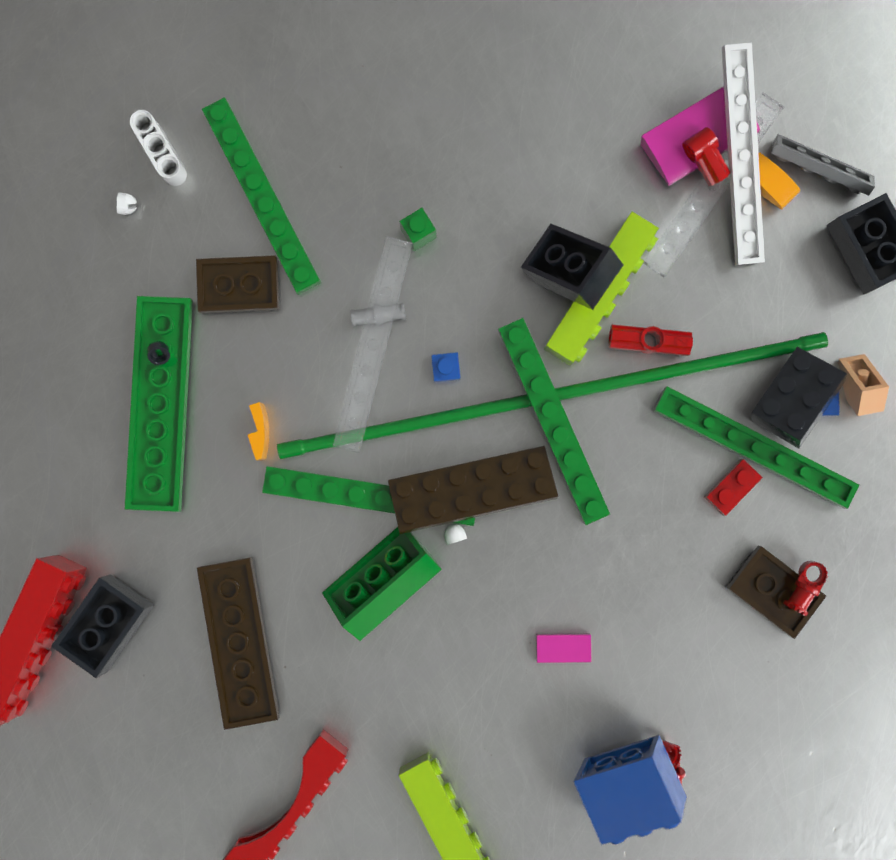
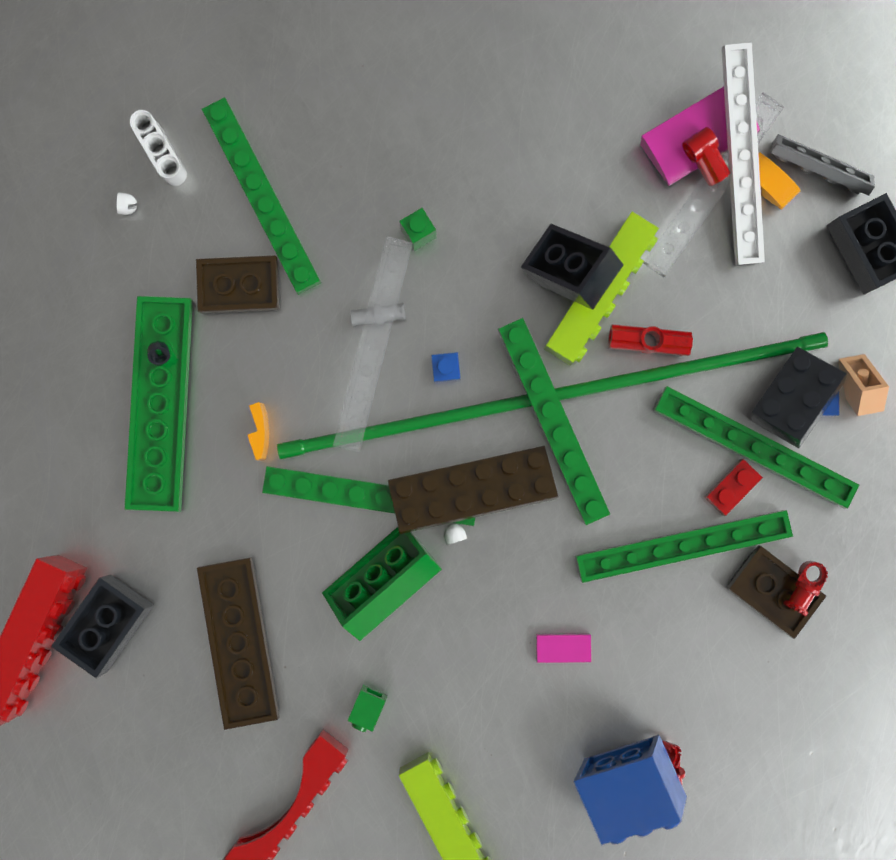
(367, 709): none -> green brick
(684, 546): none -> green plate

